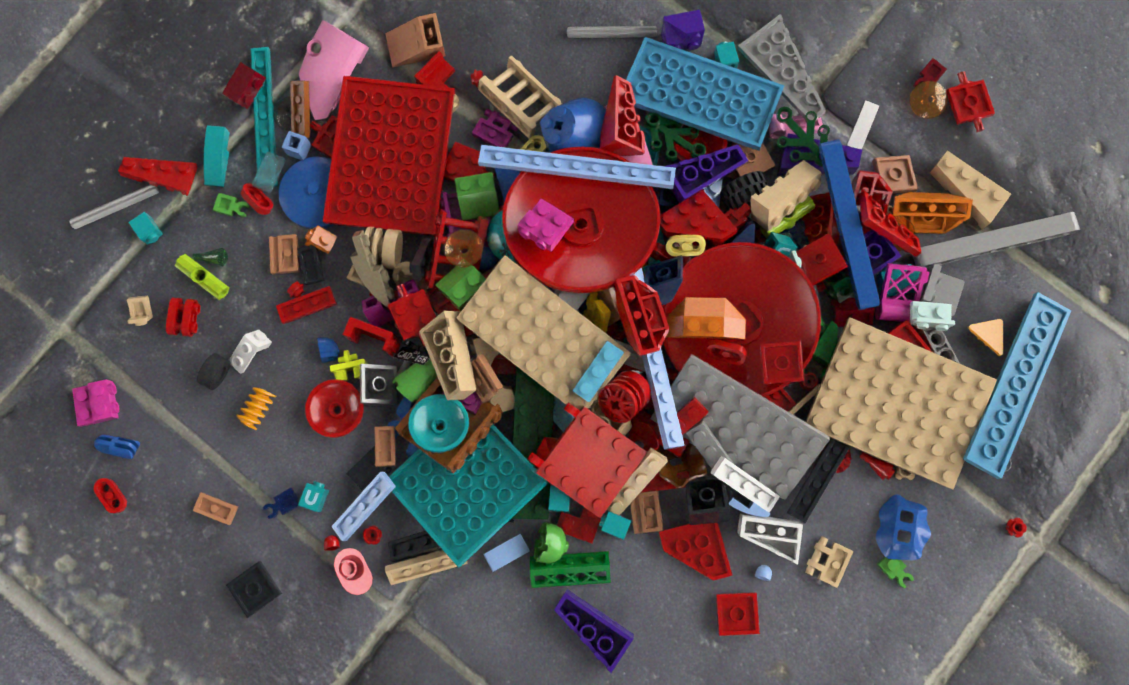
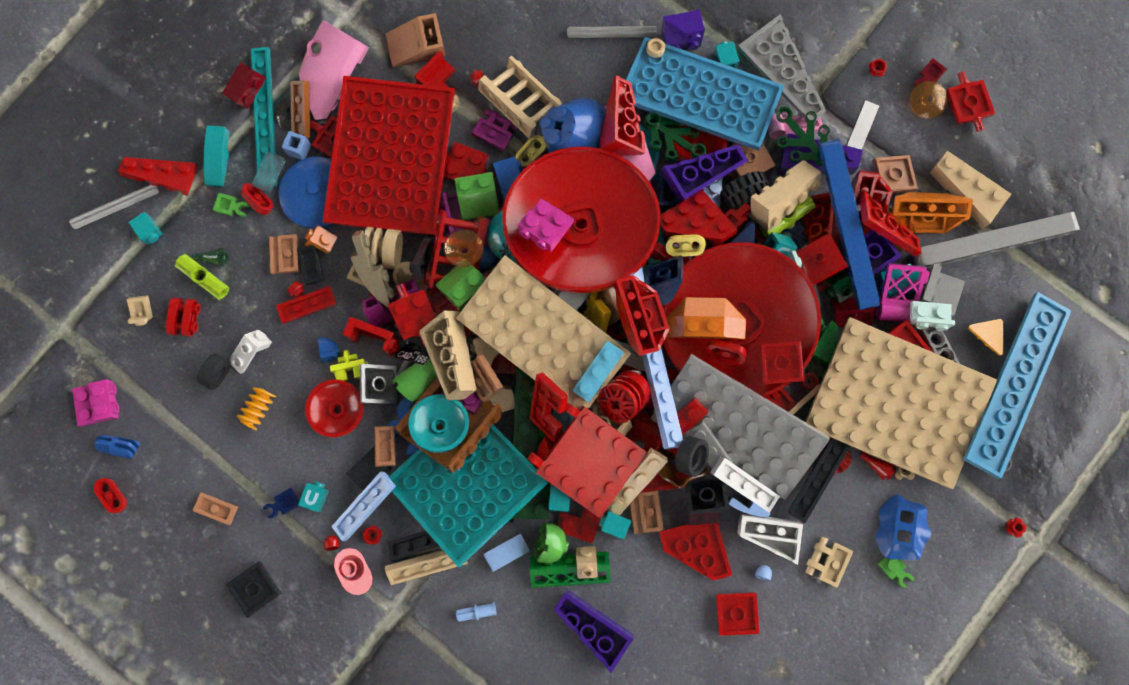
(476, 612): none -> light blue axle
(545, 396): none -> red plate
(577, 166): light blue plate -> none
(586, 562): none -> tan bracket
(655, 48): none -> tan tile
(692, 456): none -> black tyre
(881, 64): none -> red plate

